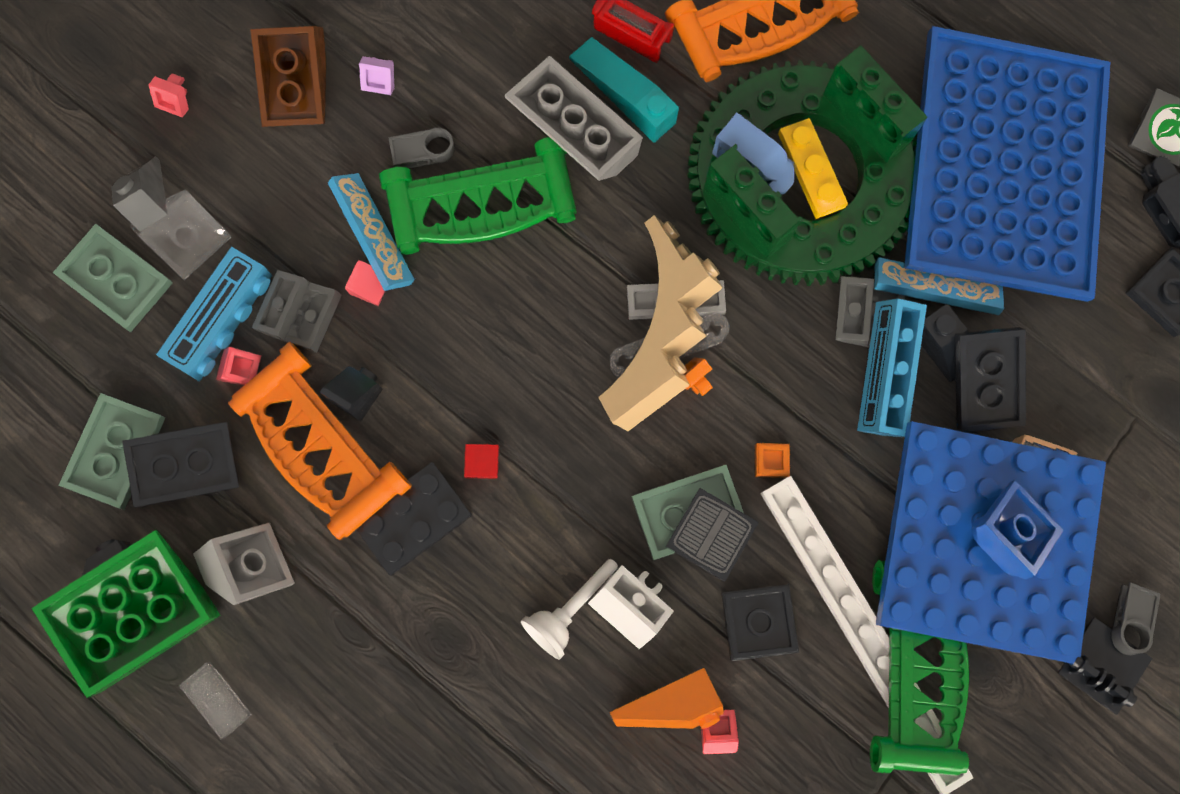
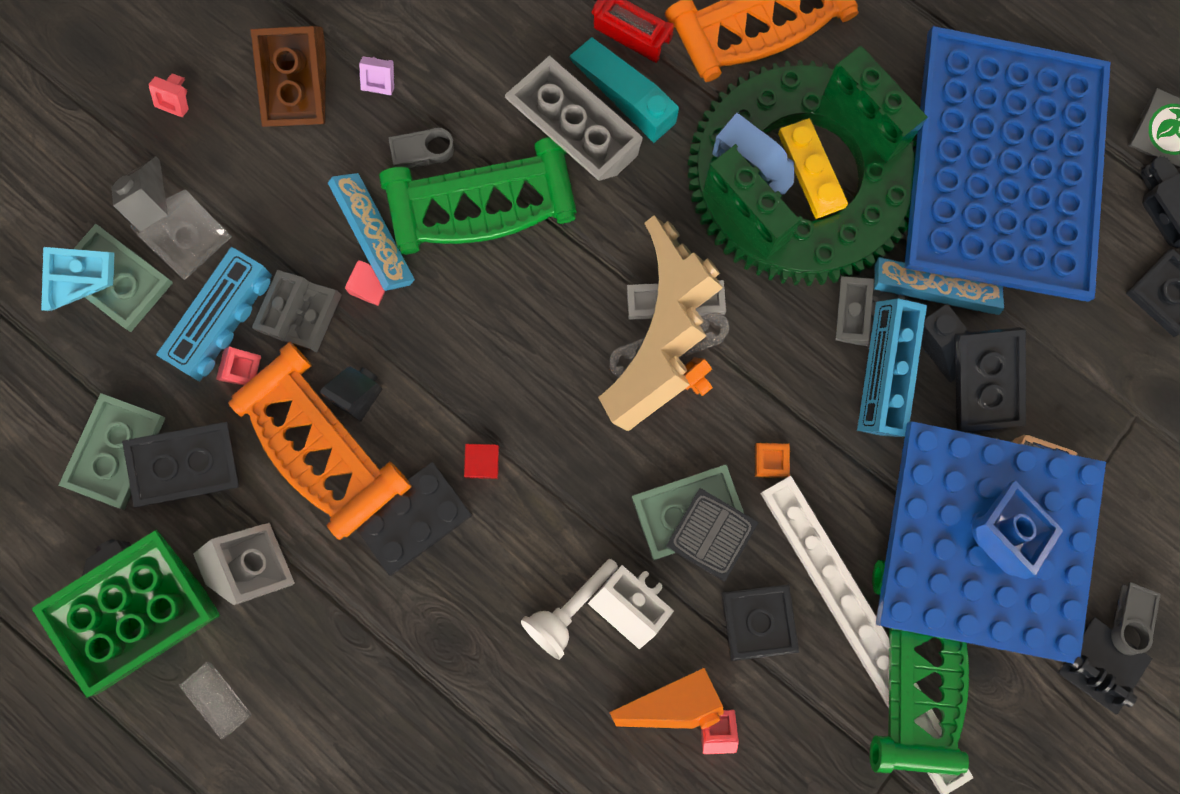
(73, 275): none -> medium azure wing

